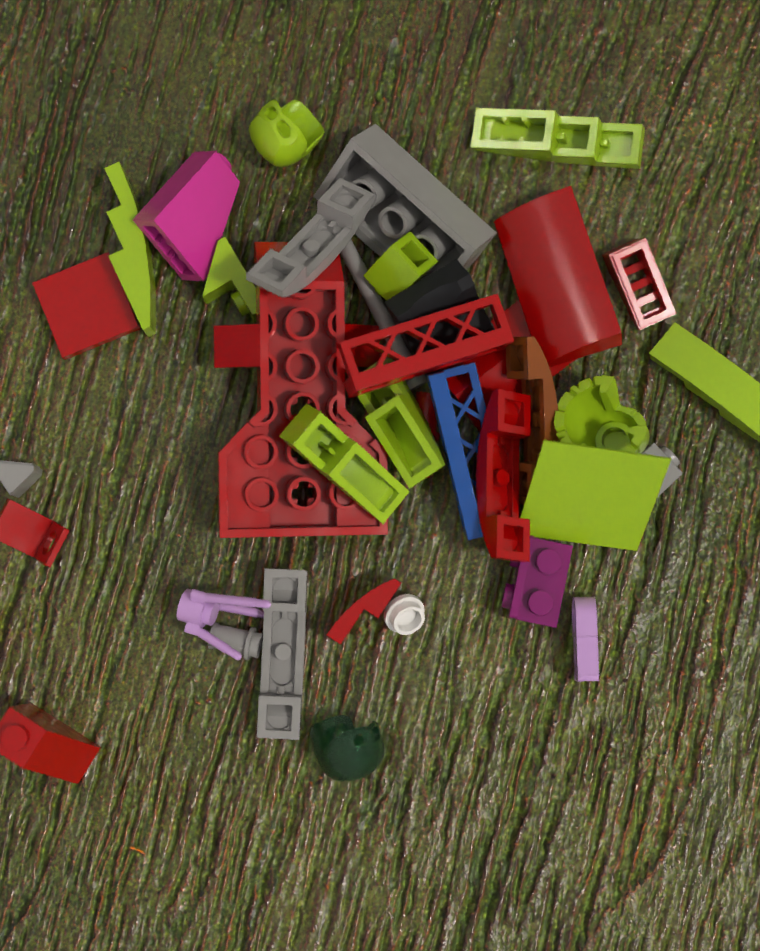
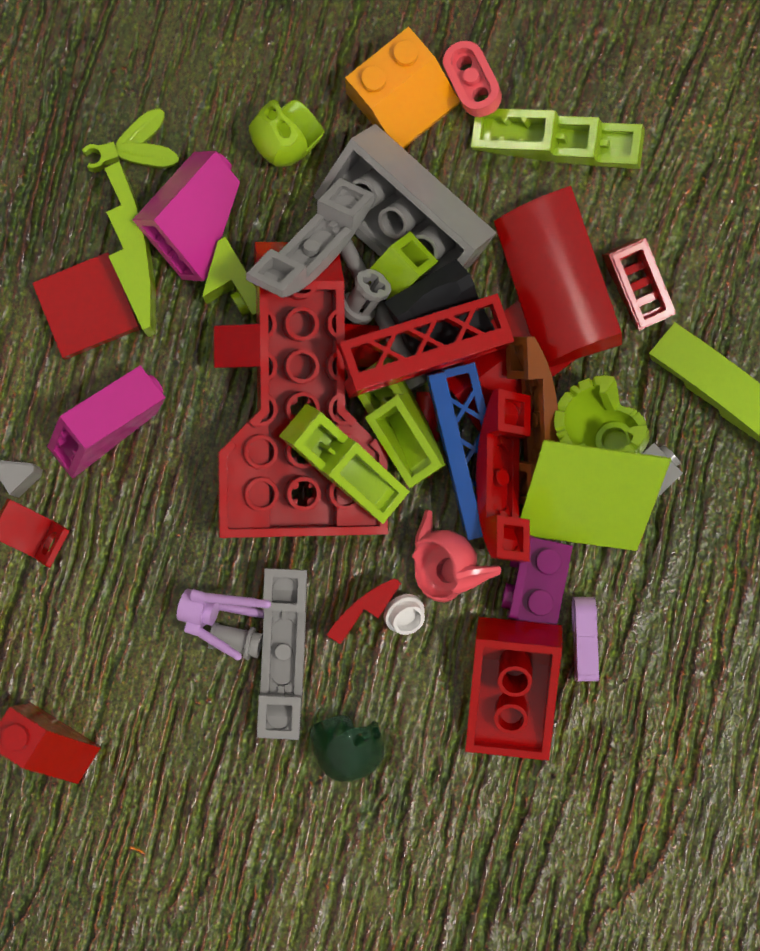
(105, 420): none -> dark pink slope
(133, 146): none -> lime piece
(366, 296): none -> light grey bush
(402, 88): none -> light orange slope
(446, 563): none -> coral piece
(473, 81): none -> coral plate
(514, 688): none -> red slope

